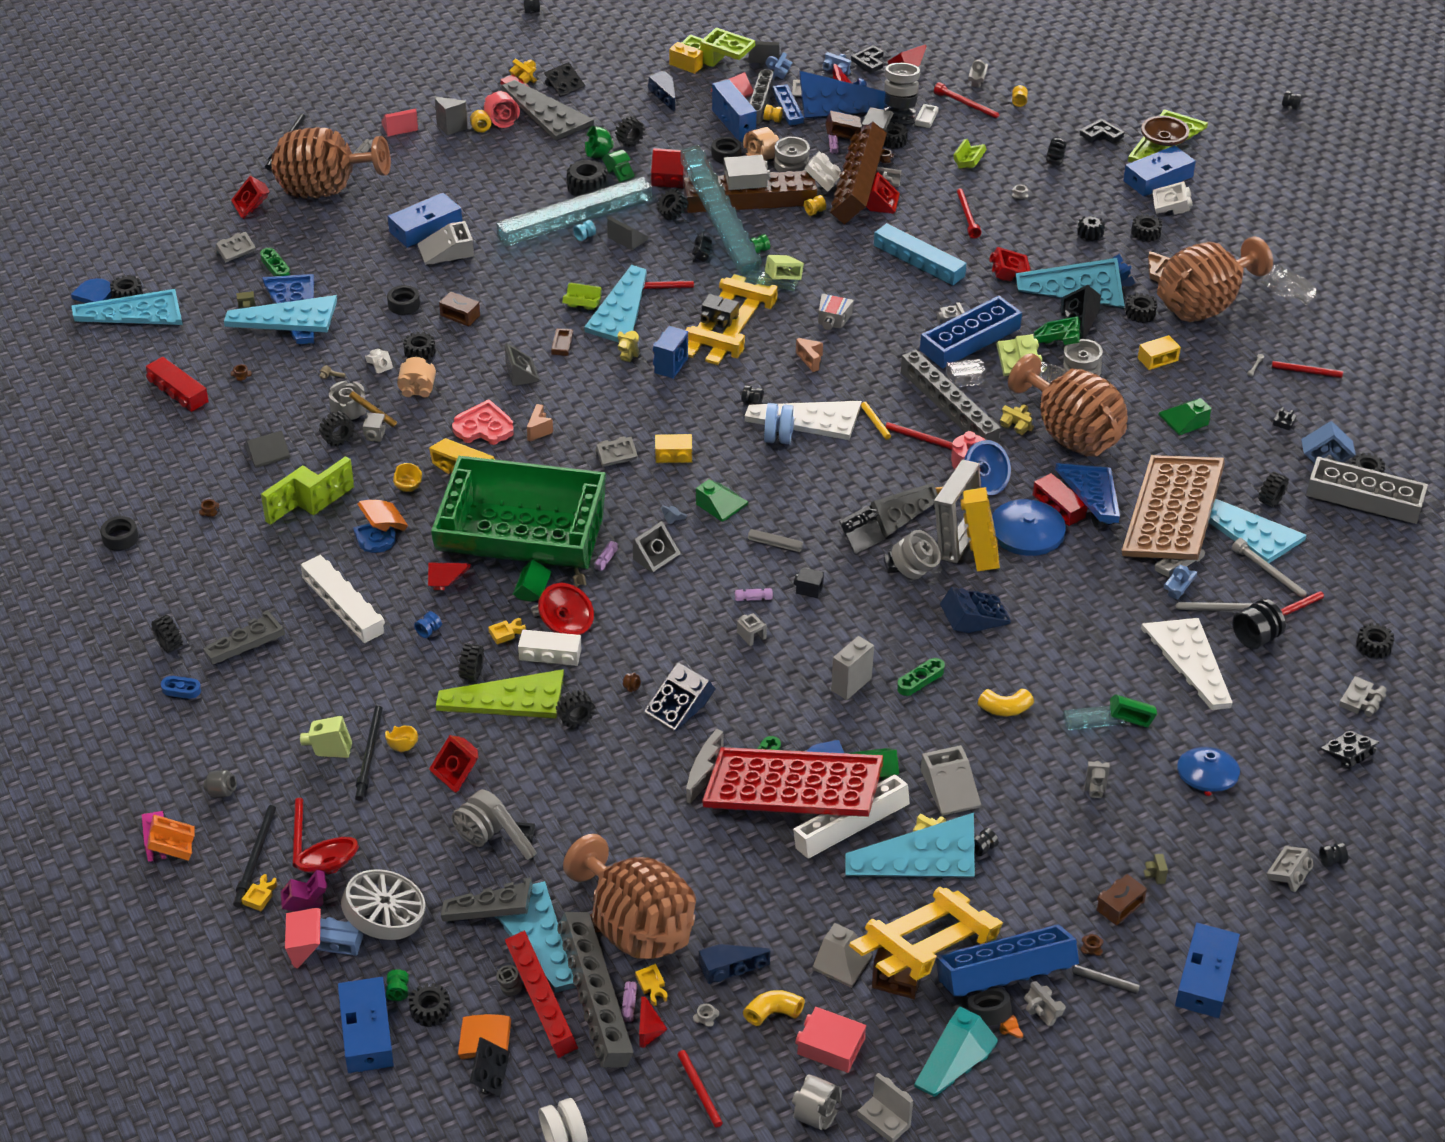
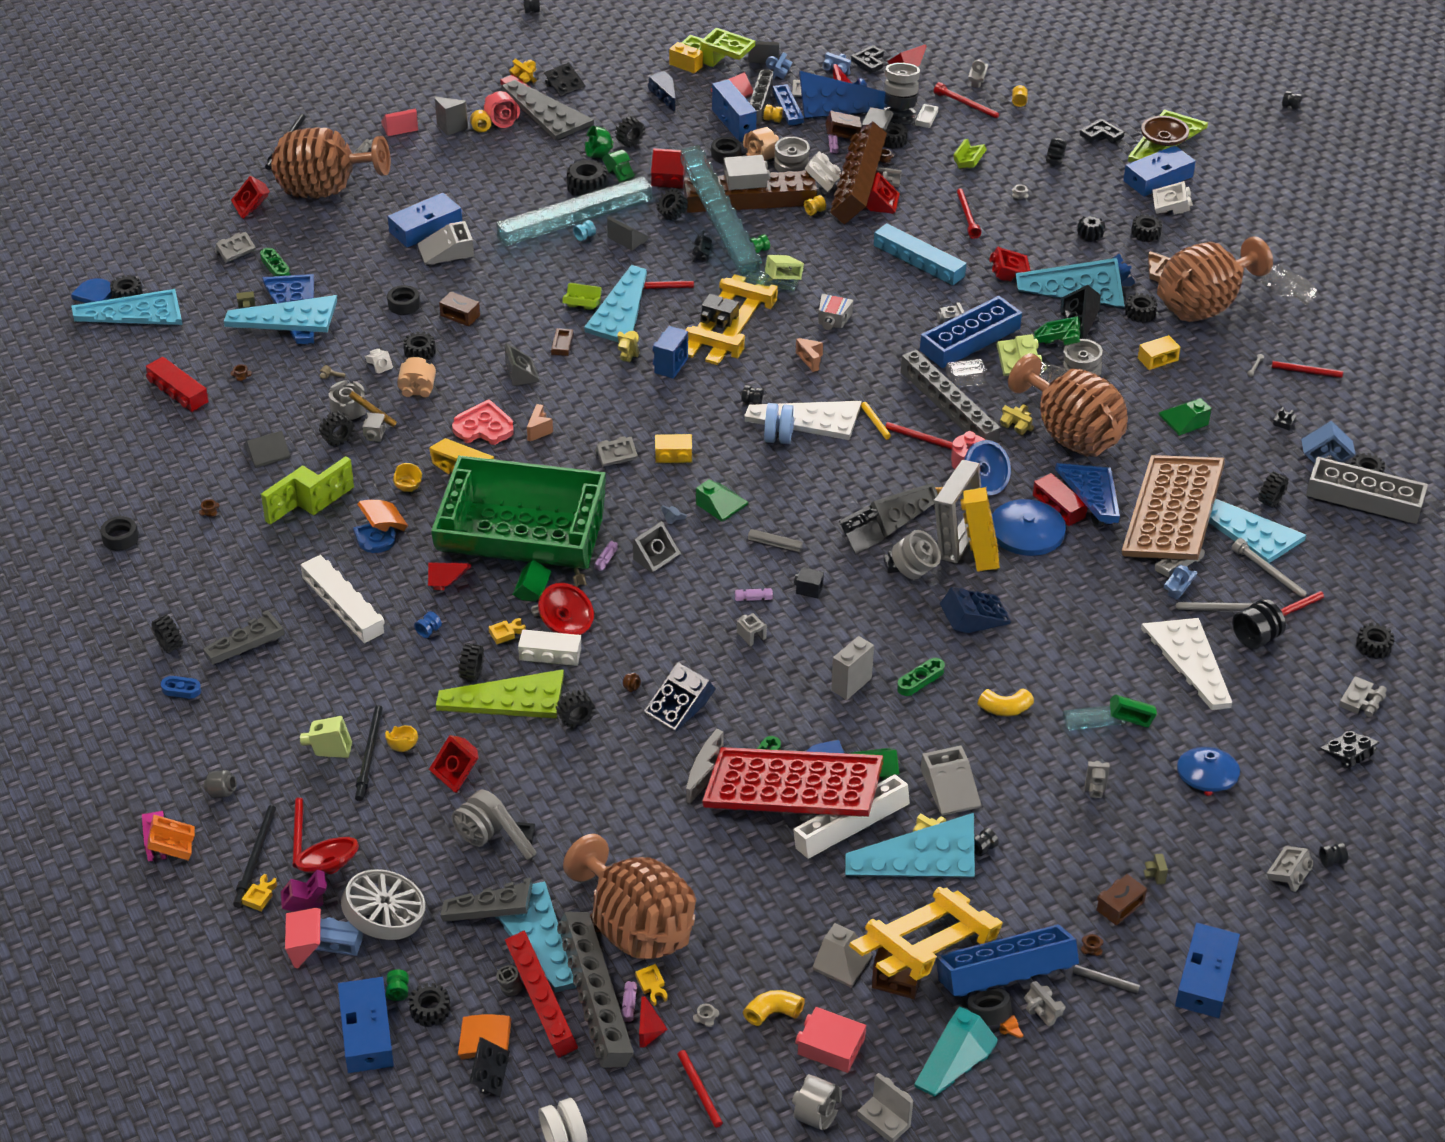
(730, 960): dark blue slope -> none

